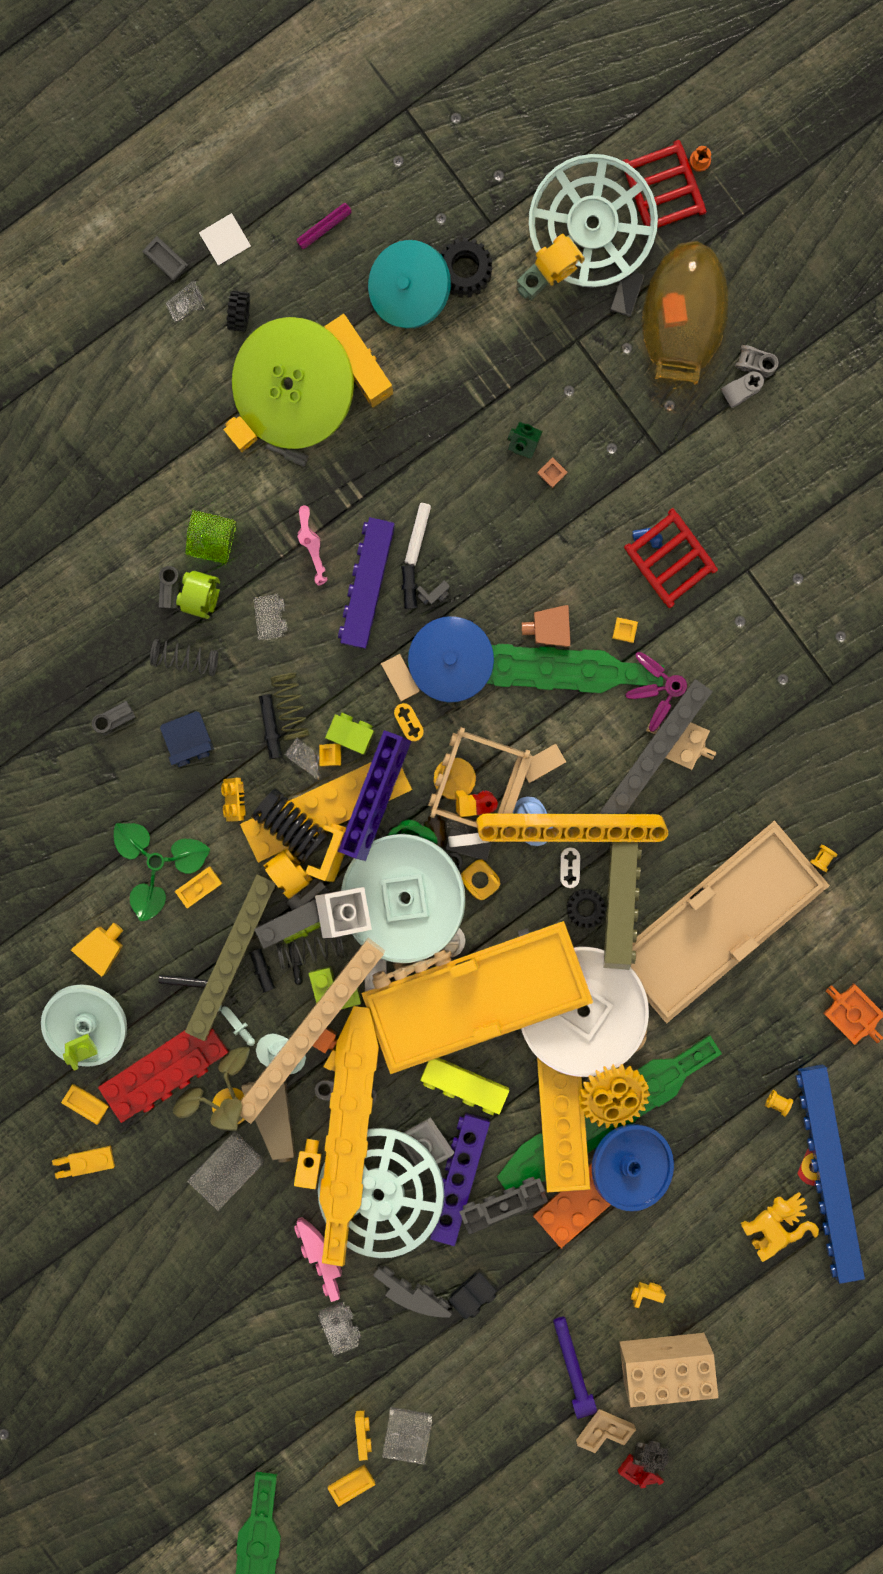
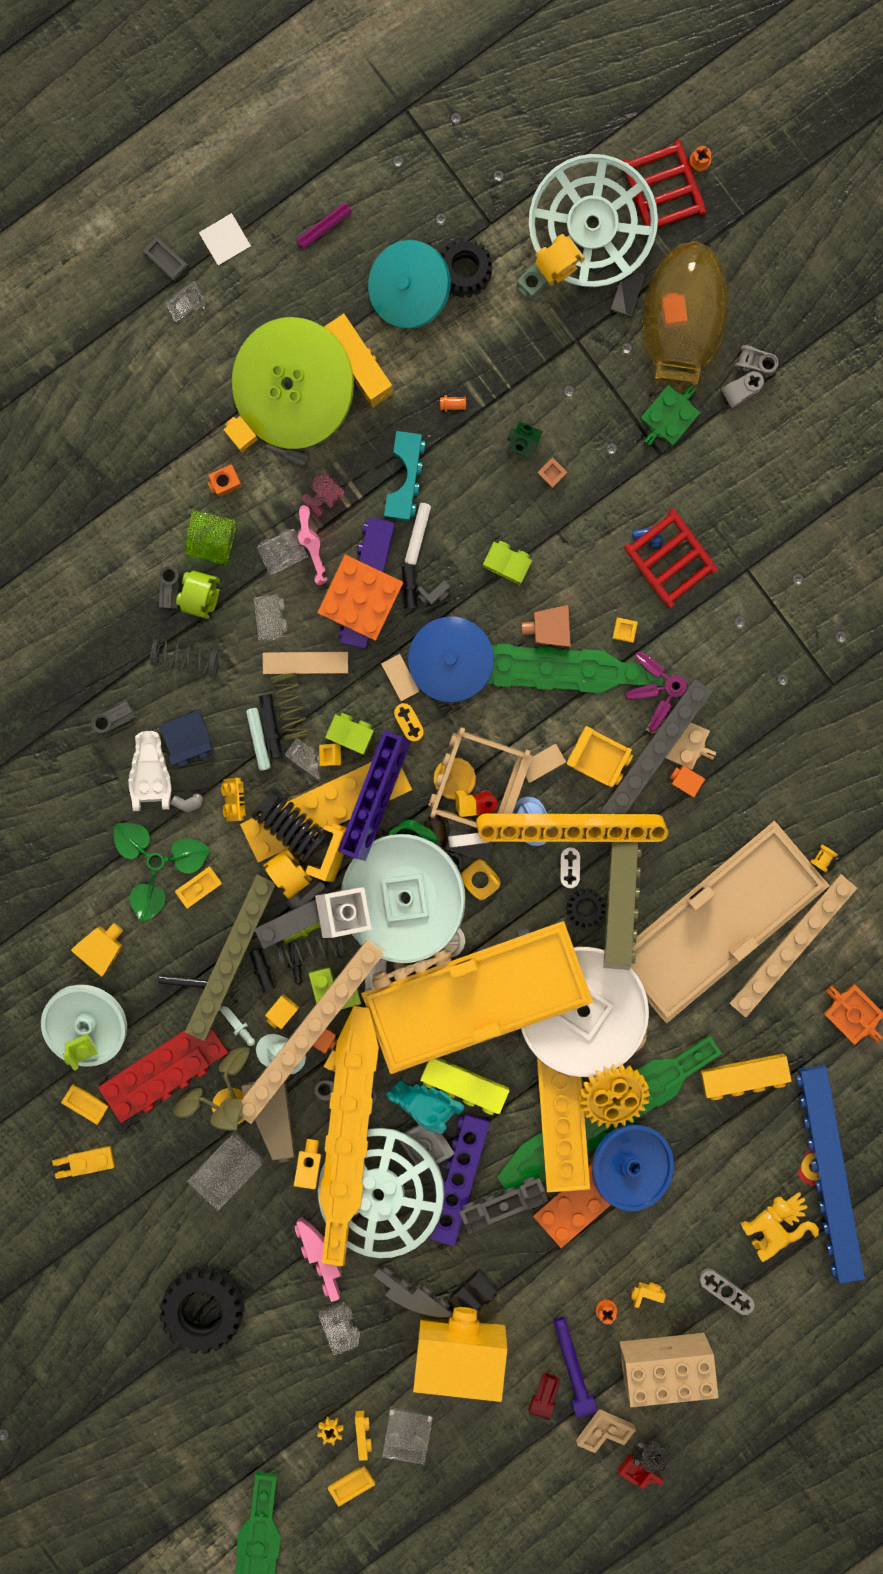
(149, 775): none -> white animal
(188, 805): none -> light grey arm
(189, 1334): none -> black tyre
(234, 482): none -> orange brick
(238, 311): black tyre -> none
(258, 739): none -> light aqua axle
(281, 551): none -> clear bracket
(281, 1012): none -> yellow brick
(305, 663): none -> tan tile
(326, 491): none -> clear pink brick
(333, 1435): none -> yellow gear
(360, 597): none -> orange plate
(400, 503): none -> teal arch
(426, 1106): none -> teal animal
(452, 403): none -> orange pin
(461, 1357): none -> yellow brick
(507, 562): none -> lime brick
(543, 1402): none -> dark red piece
(599, 757): none -> yellow panel
(607, 1305): none -> orange bush
(669, 415): none -> green plate
(686, 780): none -> orange brick
(728, 1300): none -> light grey beam
(745, 1076): none -> yellow brick
(779, 1103): yellow bush -> none
(793, 945): none -> tan plate

